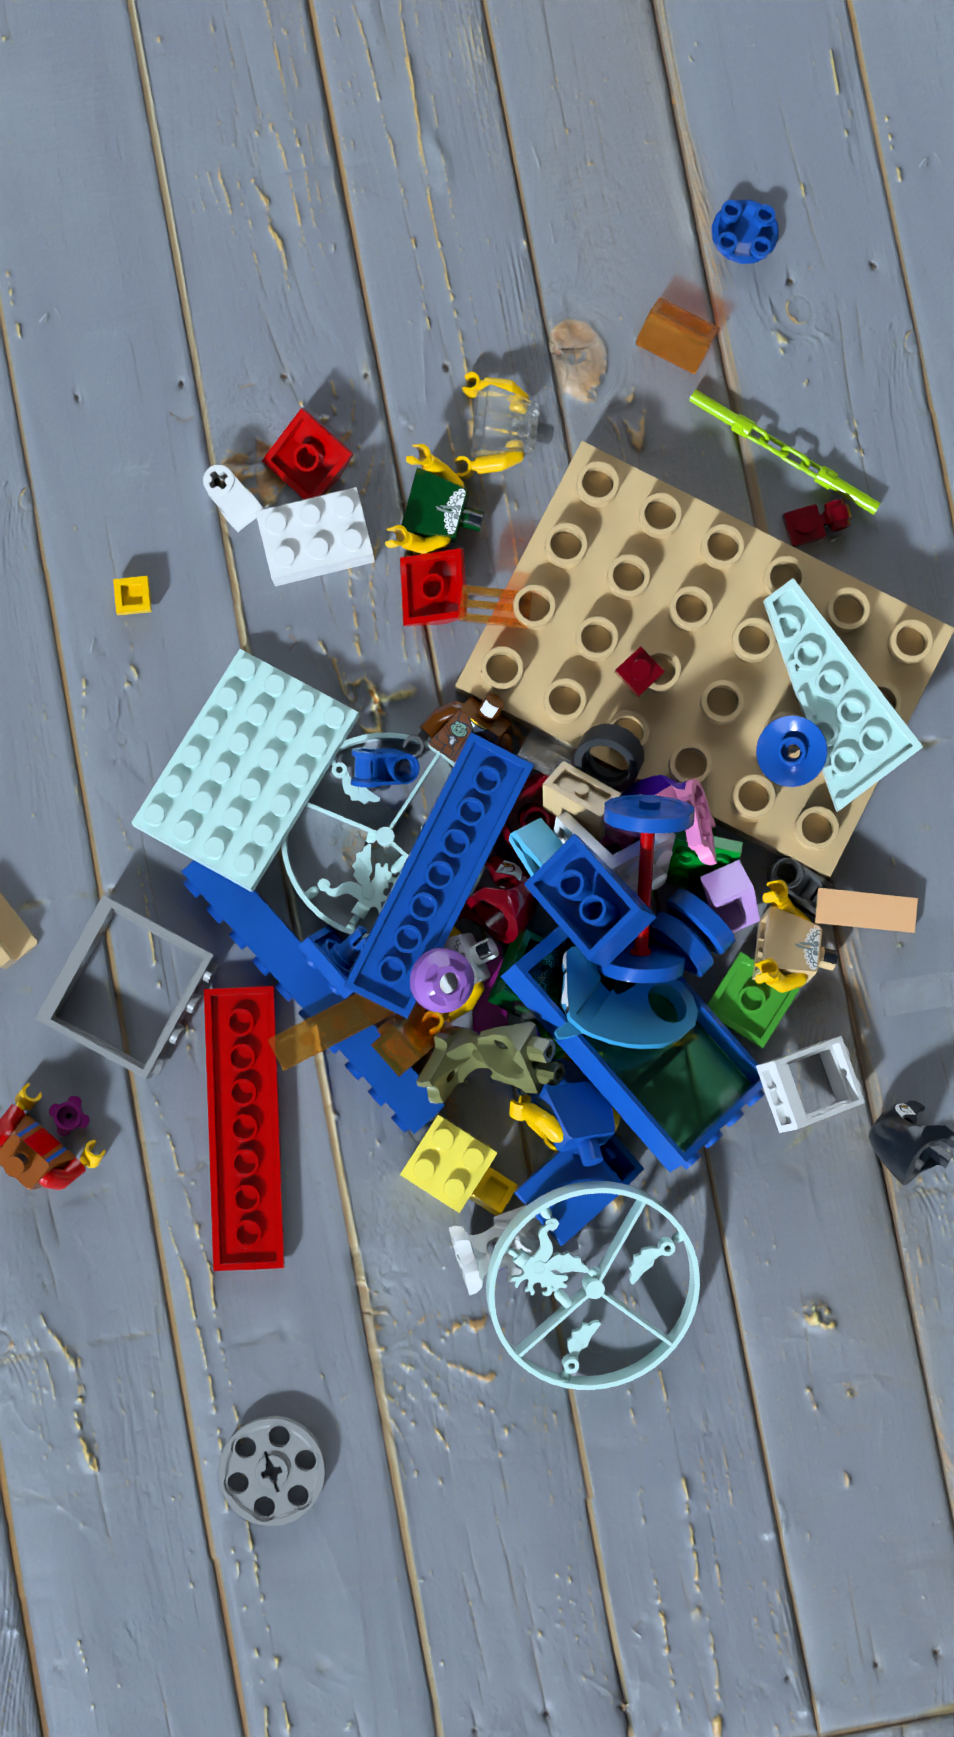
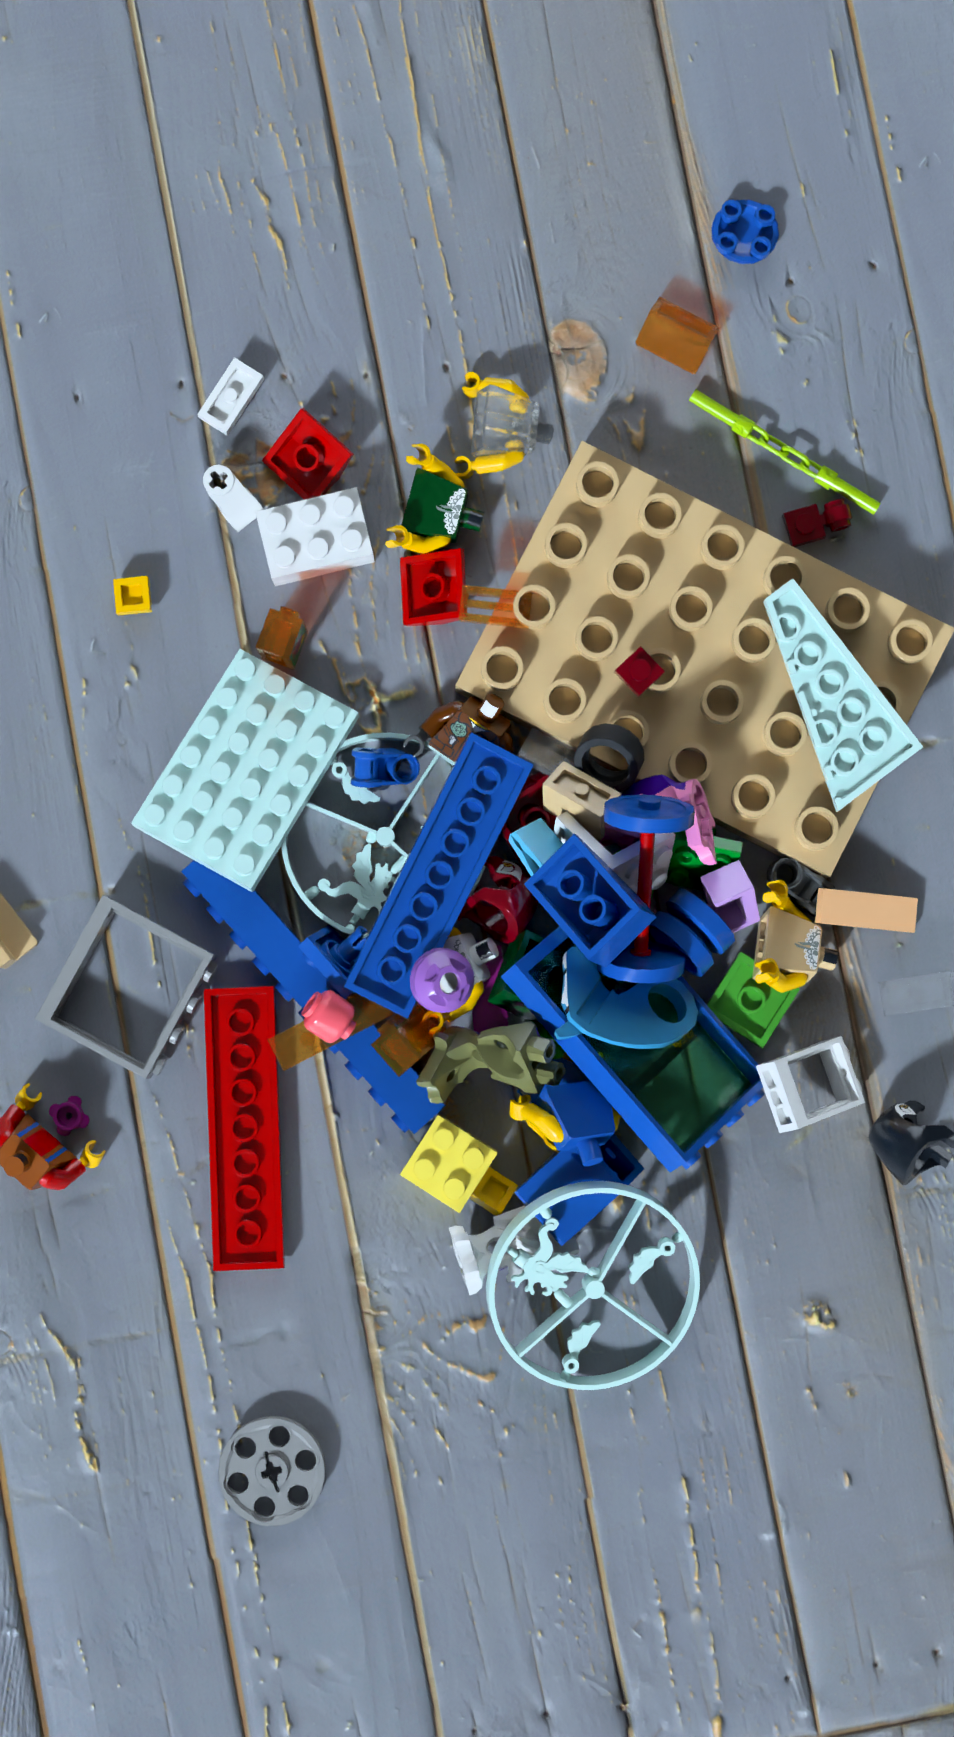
(231, 396): none -> white plate
(282, 637): none -> clear orange brick
(329, 1016): none -> coral head
(774, 756): blue dish -> none

